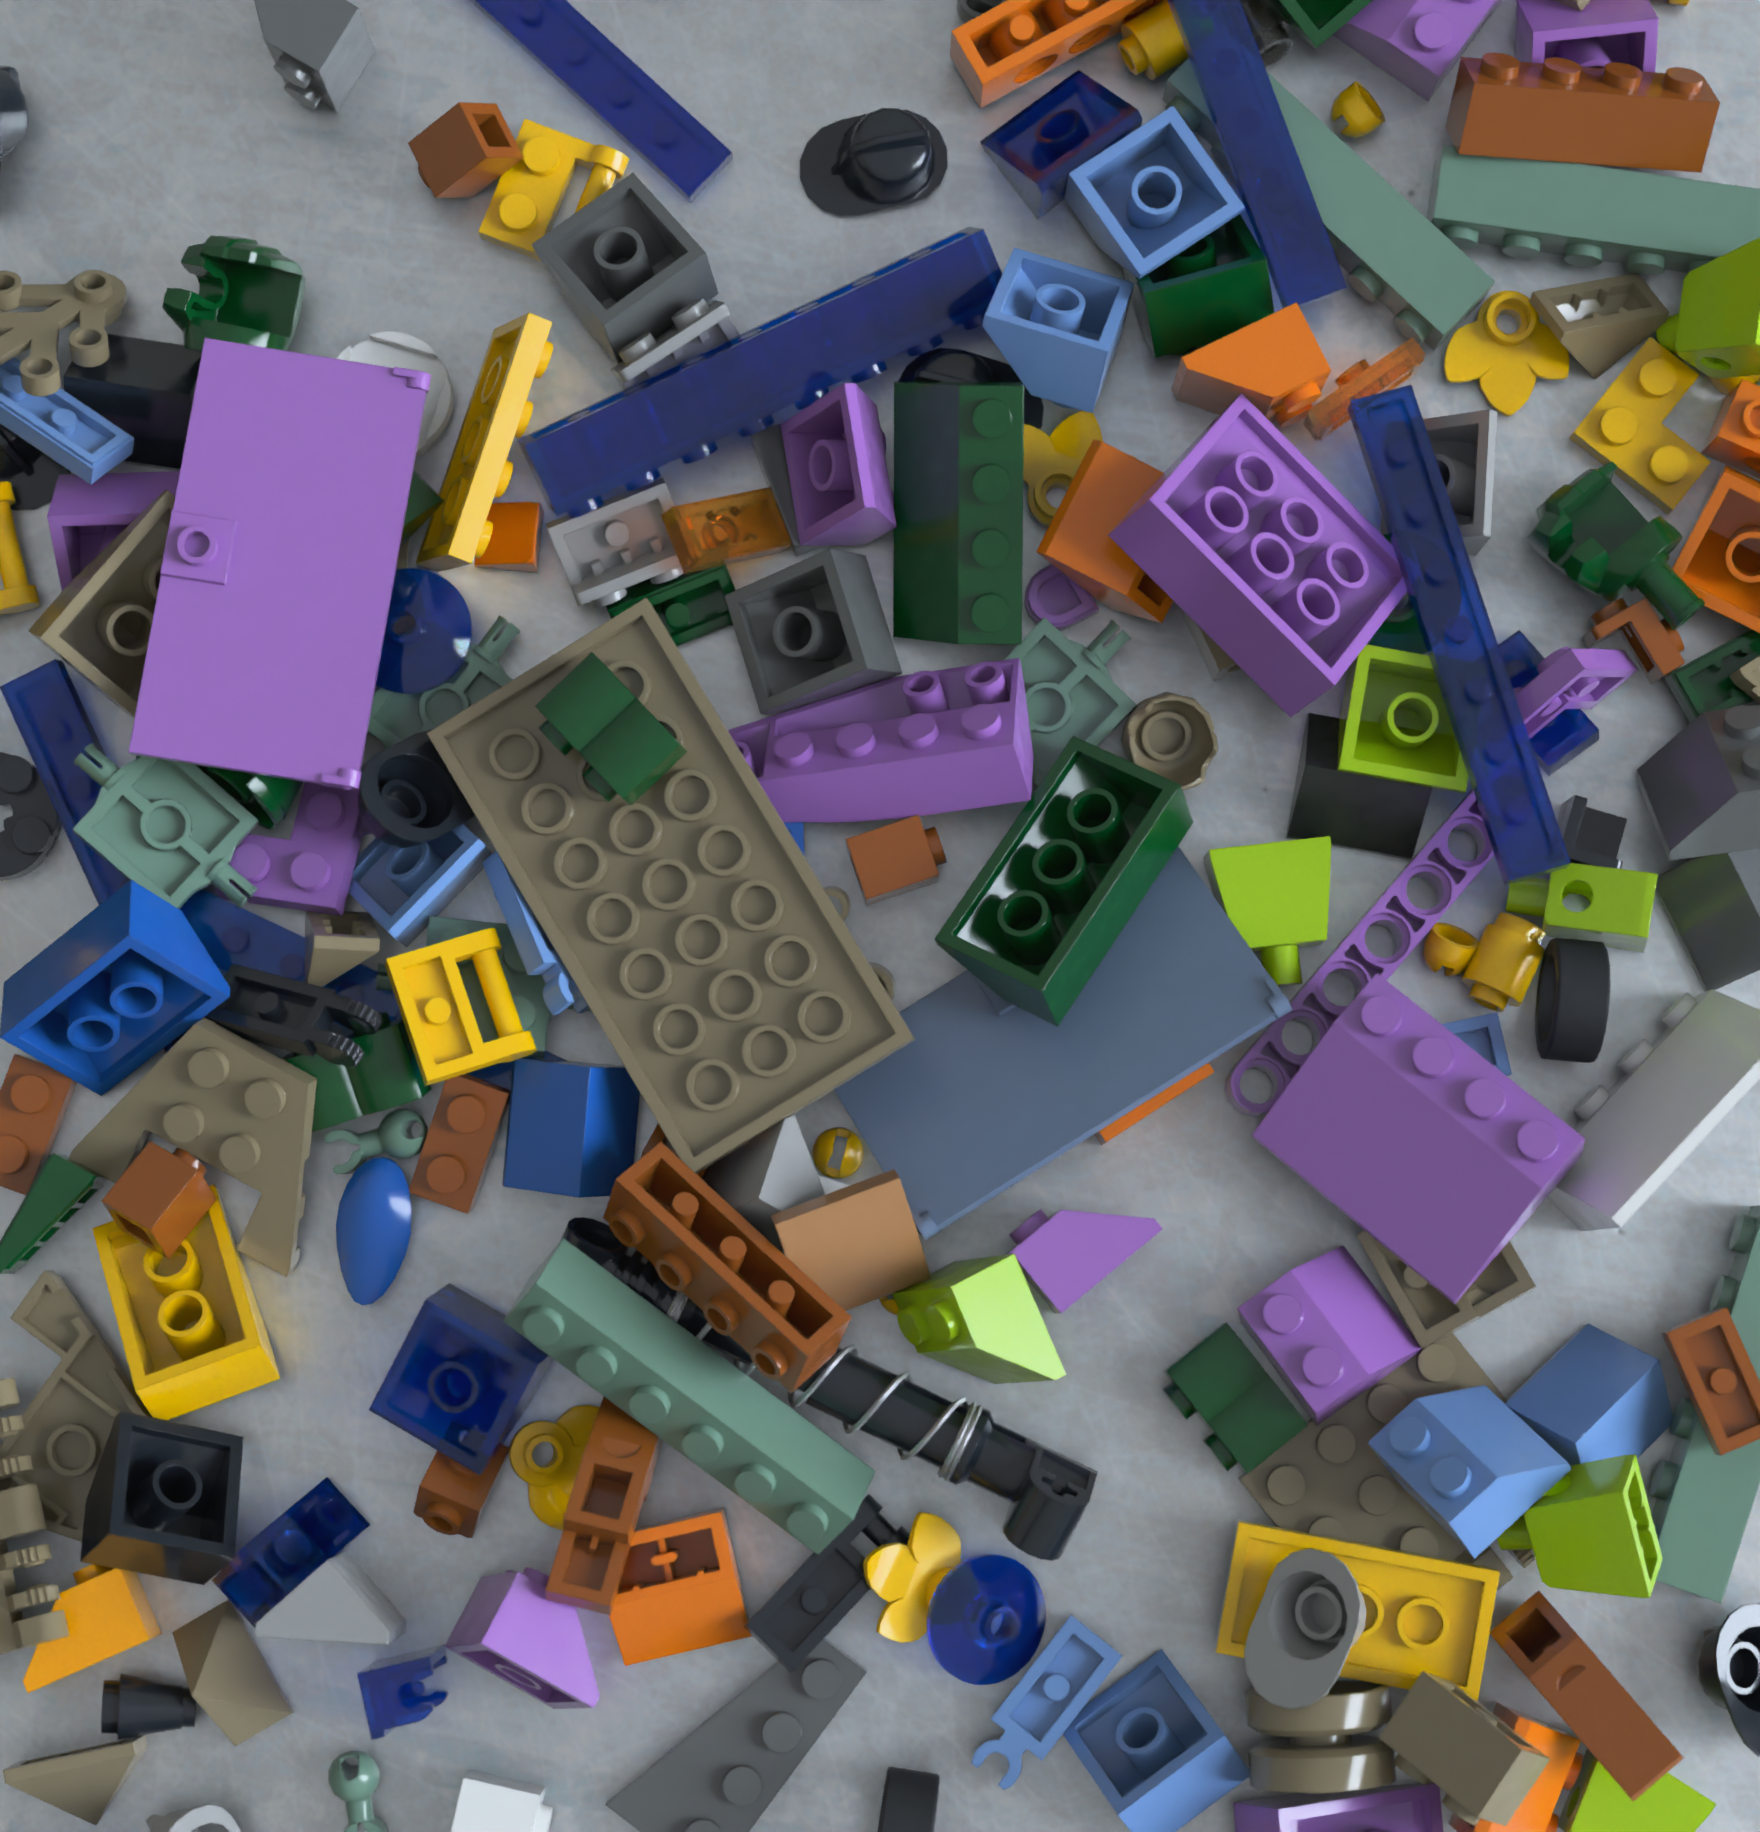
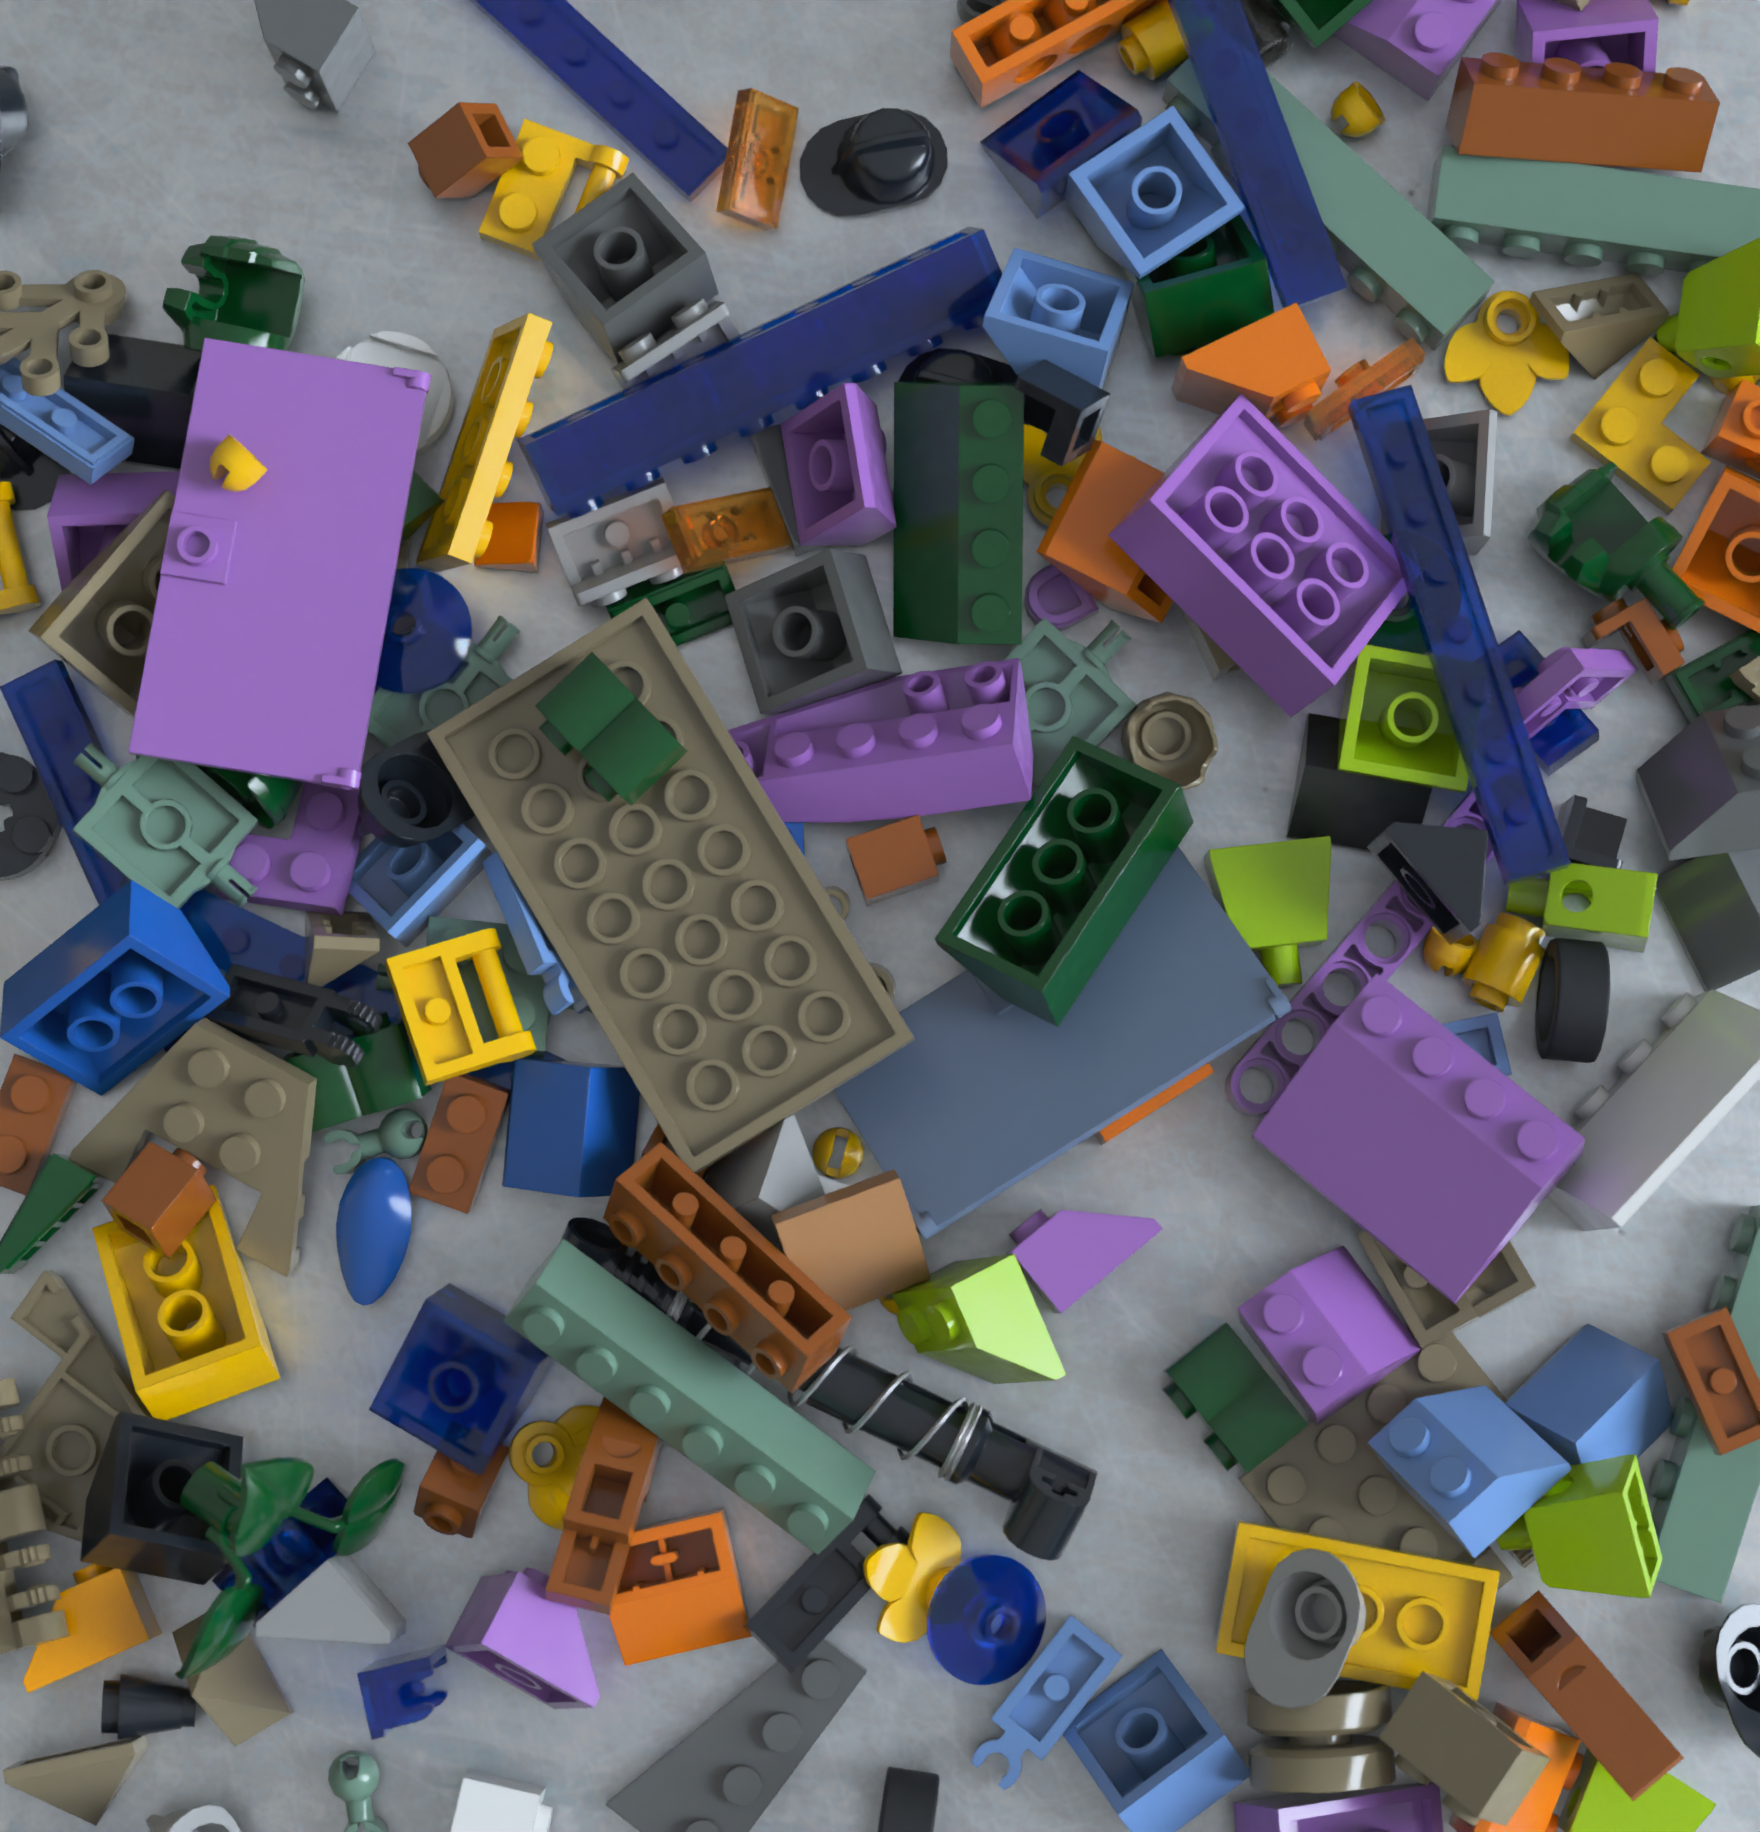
(242, 464): none -> yellow hinge
(251, 1514): none -> dark green plant
(757, 159): none -> clear orange plate
(1063, 408): none -> black panel
(1438, 871): none -> black slope

